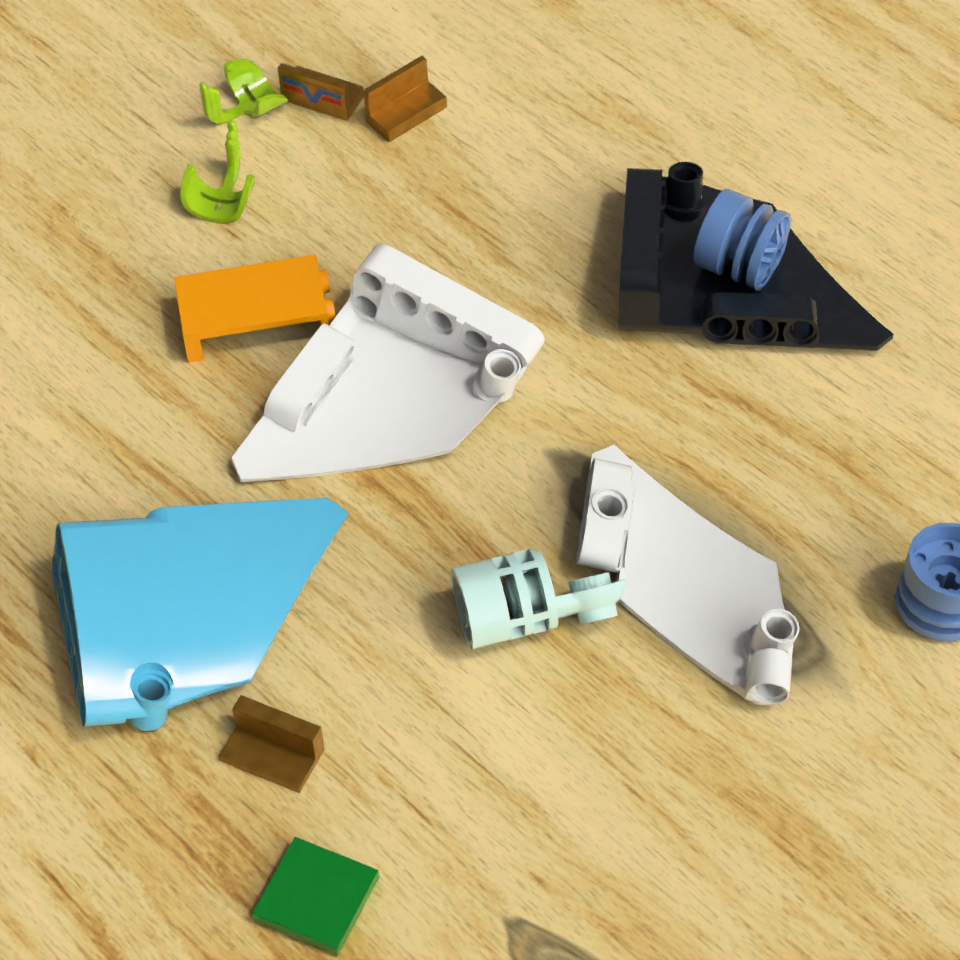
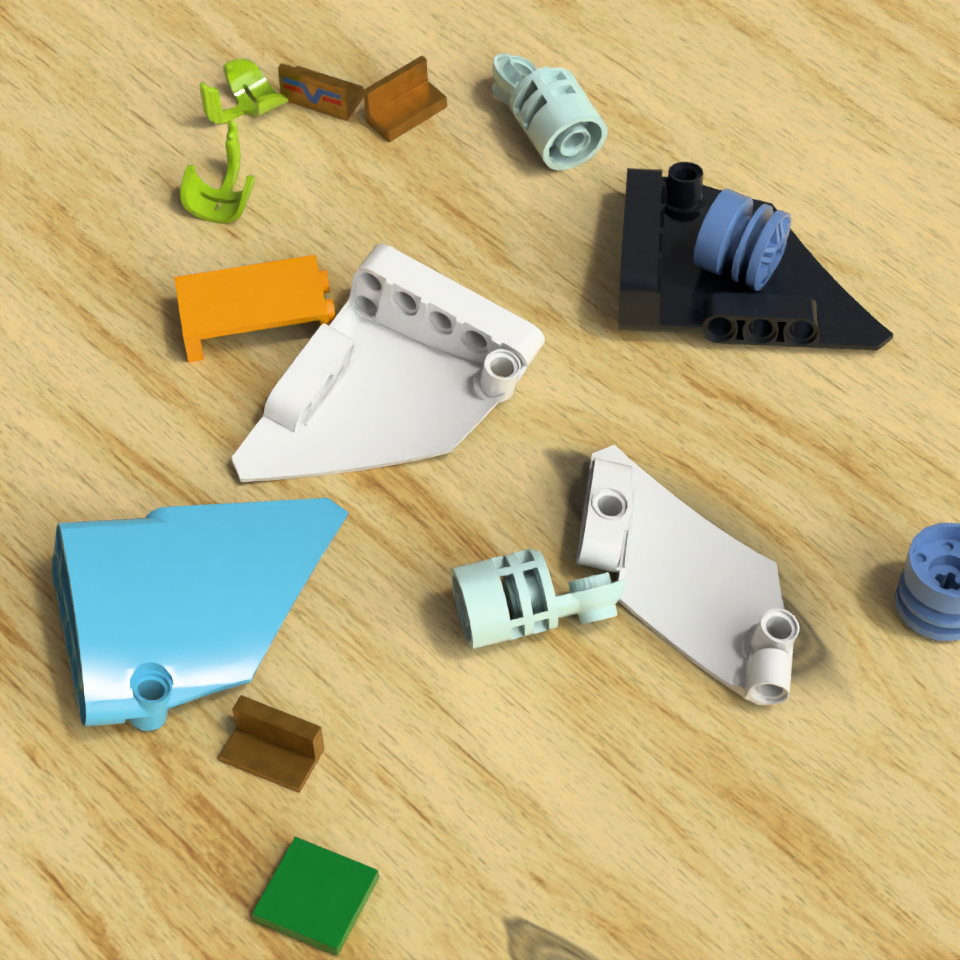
(550, 110): none -> light aqua cylinder

